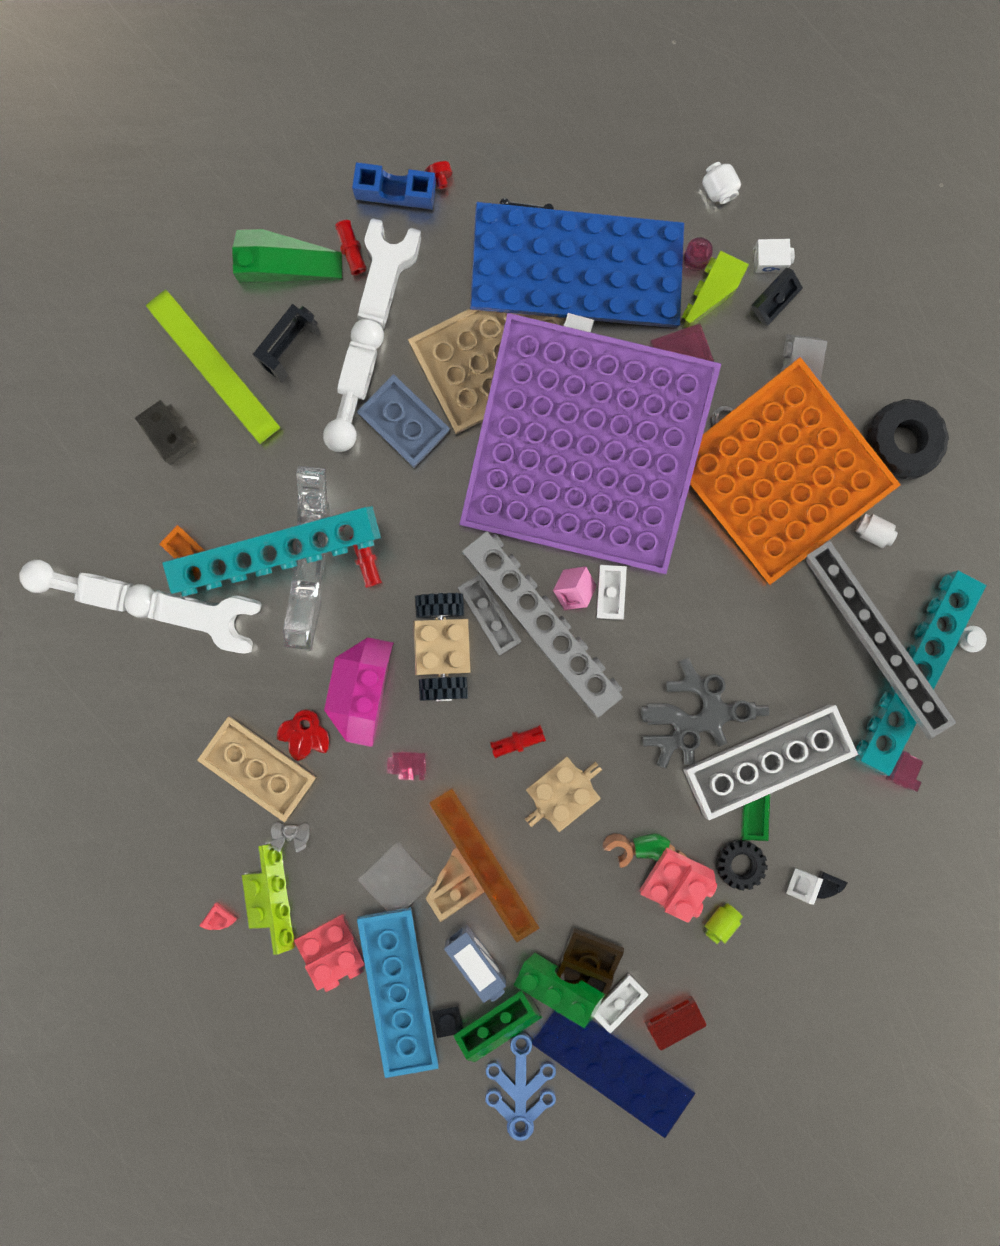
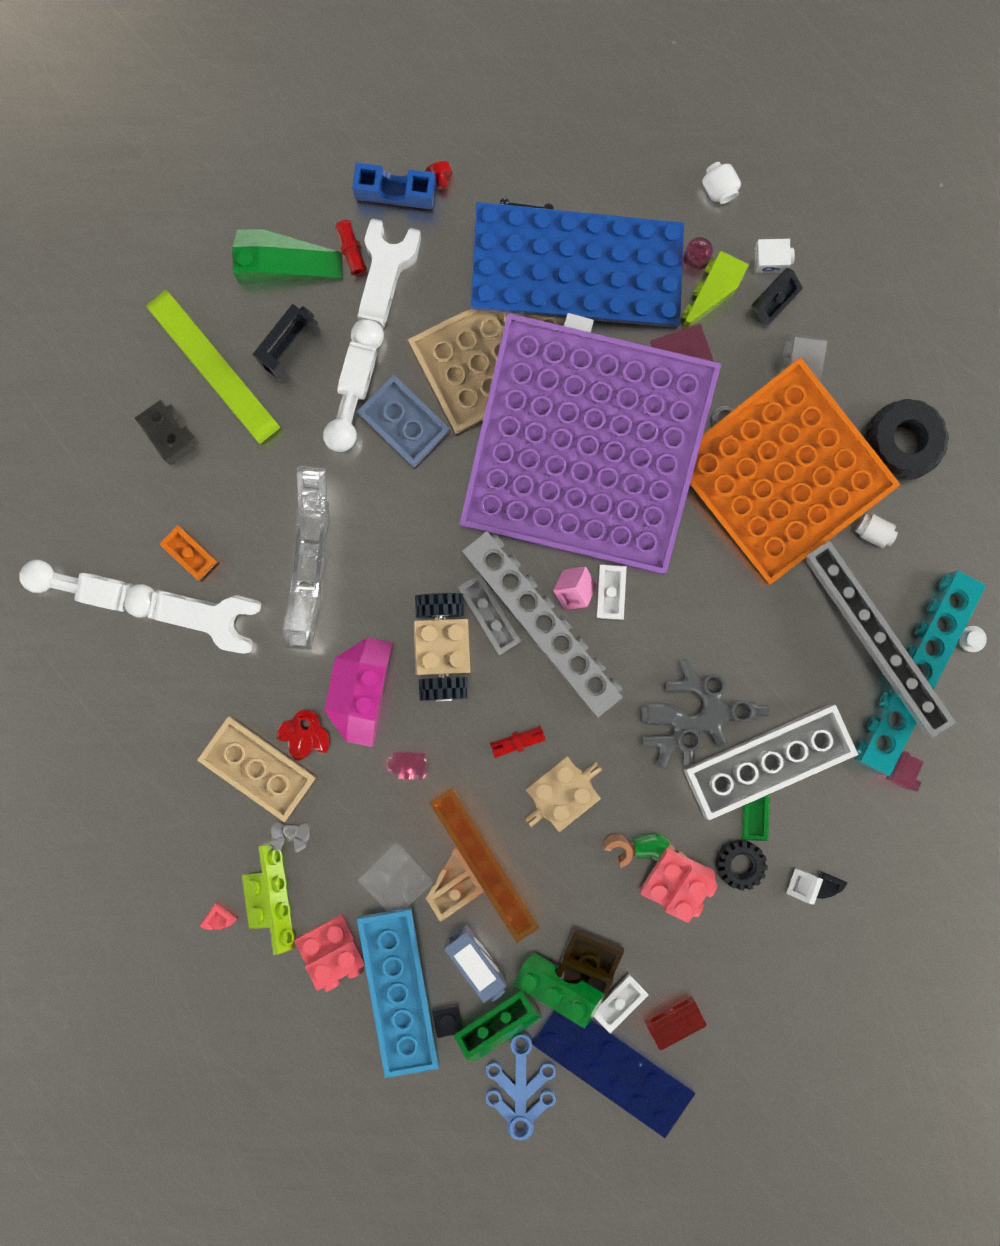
(180, 570): teal brick -> none
(367, 566): red pin -> none
(723, 924): lime brick -> none

